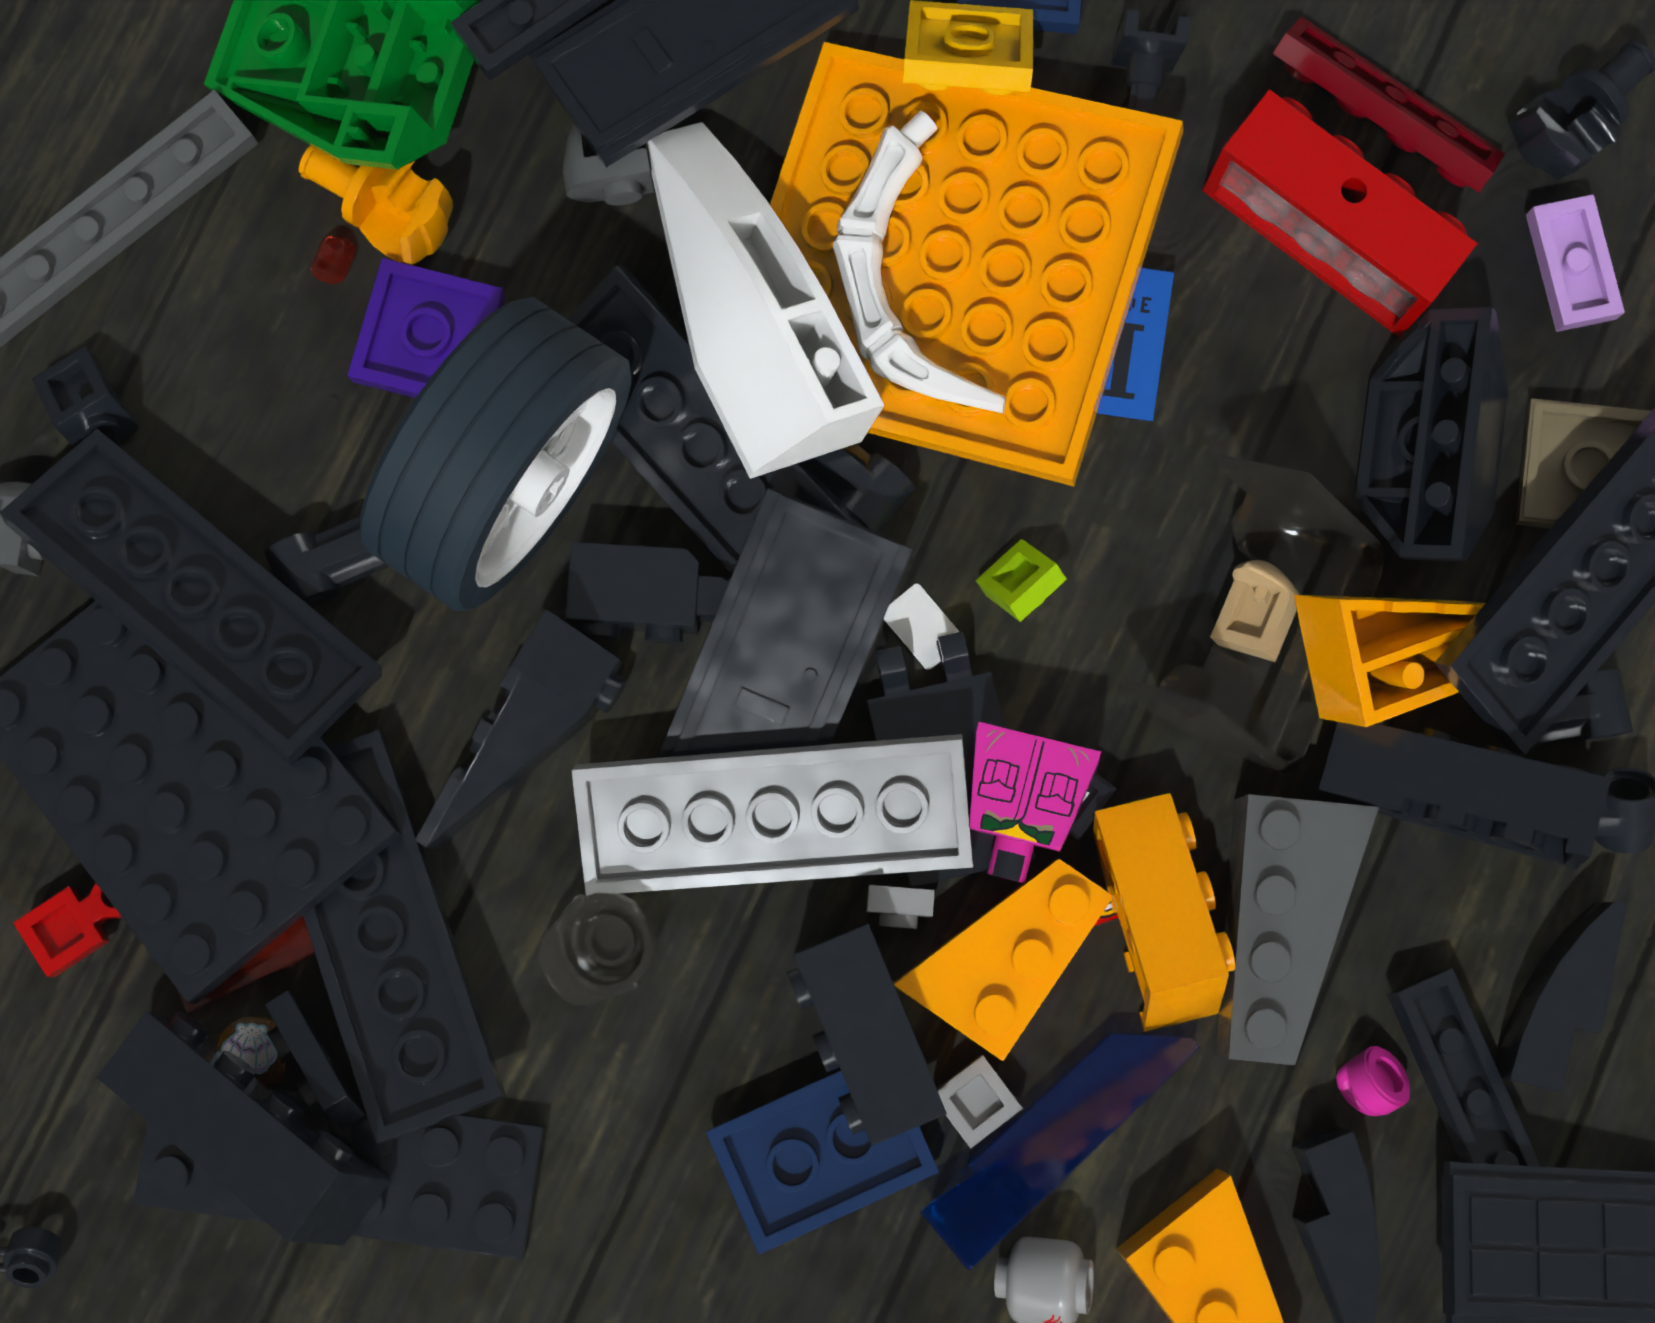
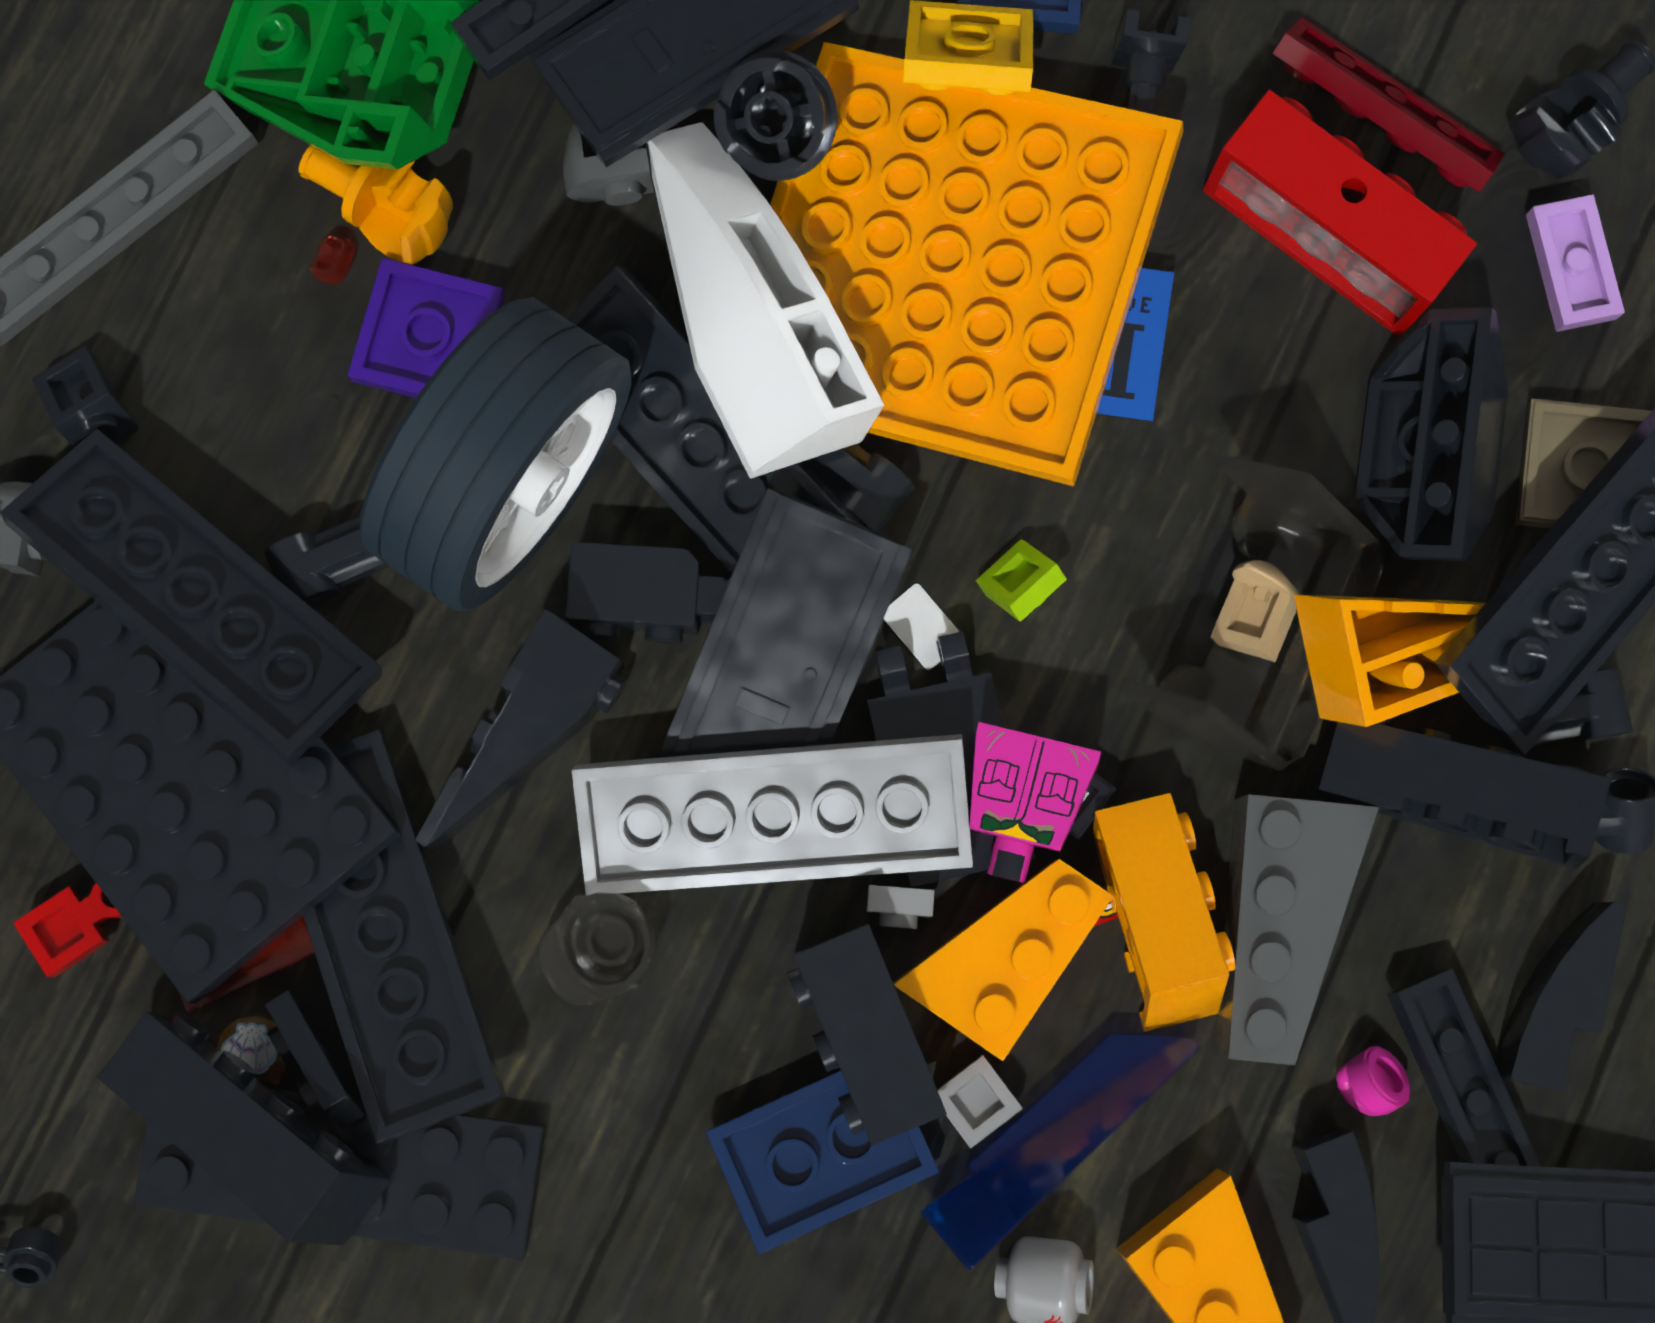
(776, 115): none -> black cone
(860, 260): white animal -> none

